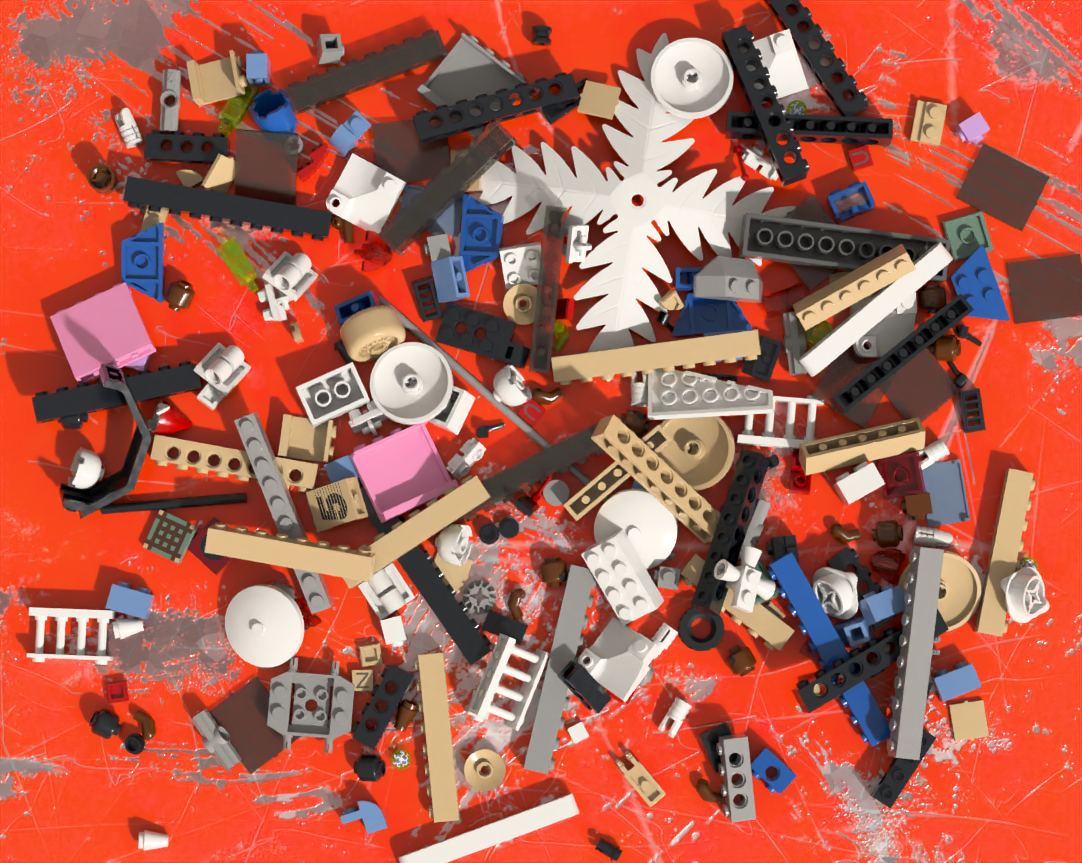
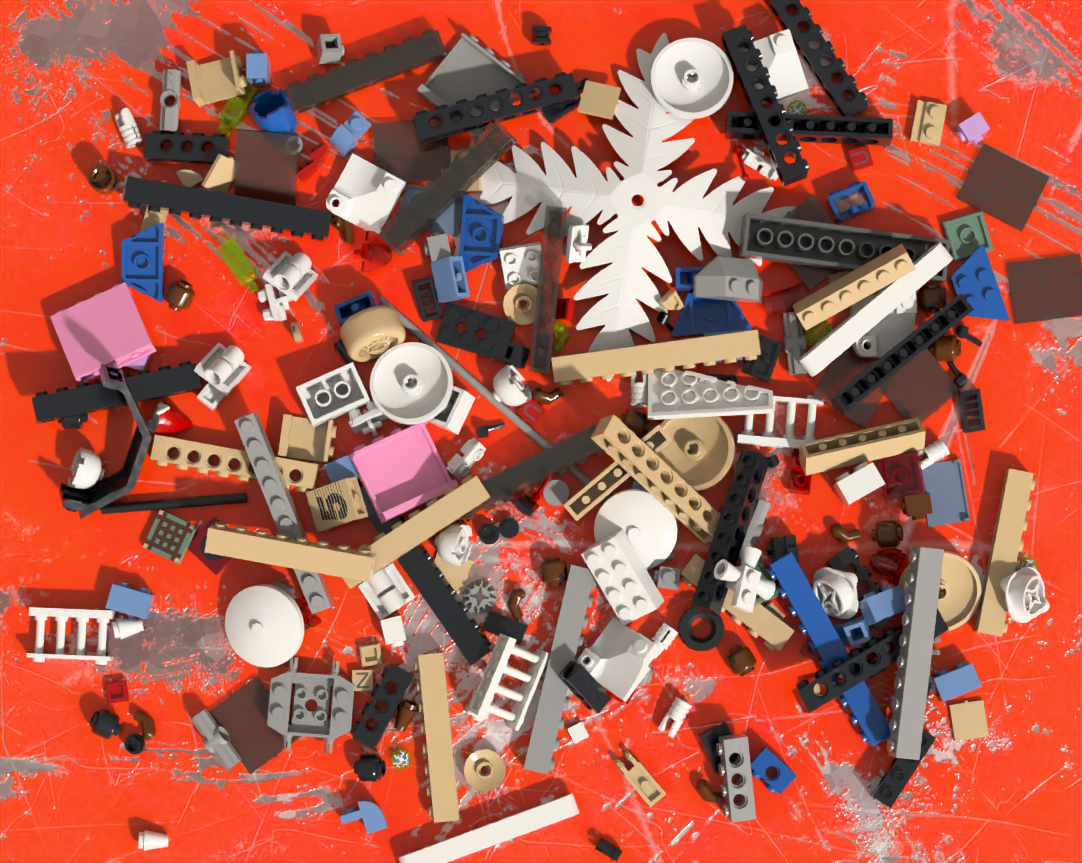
(931, 537): white hinge -> none

